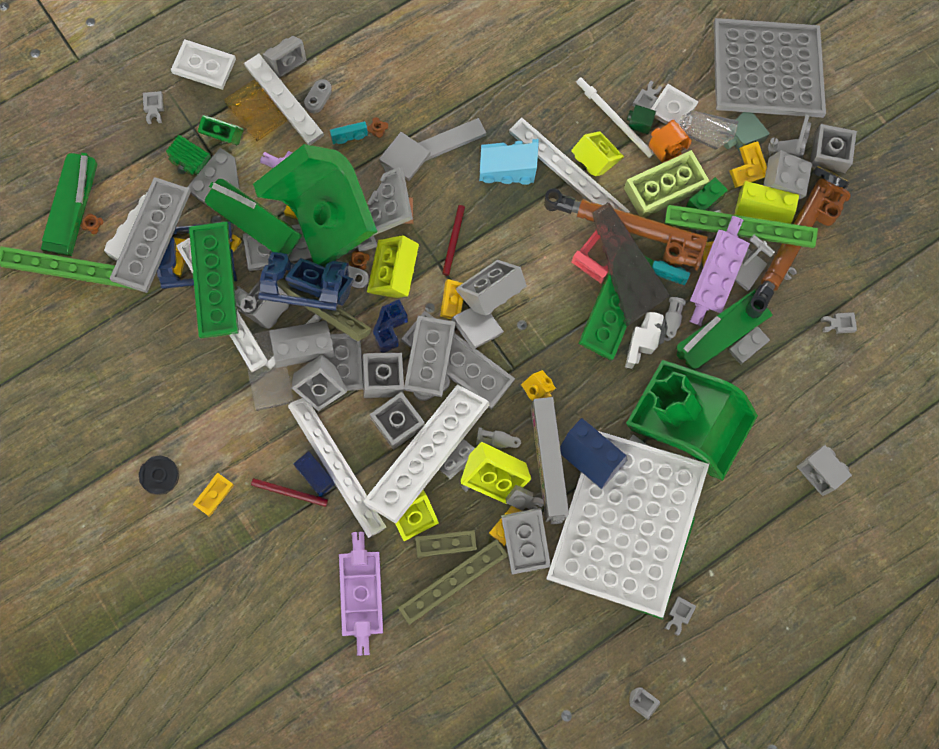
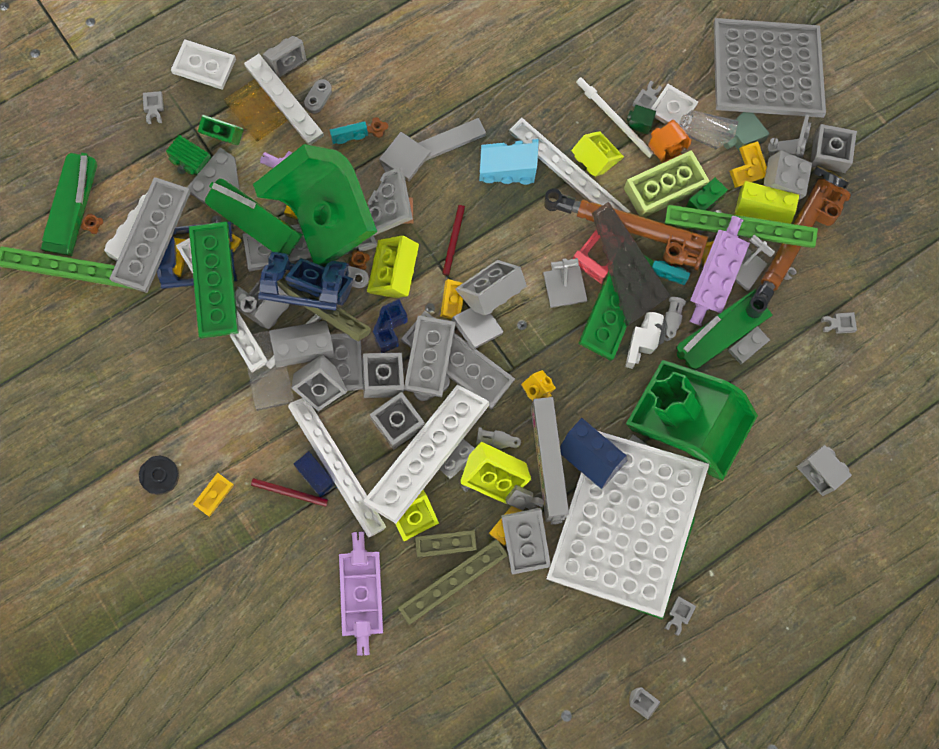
(565, 283): none -> light grey plate

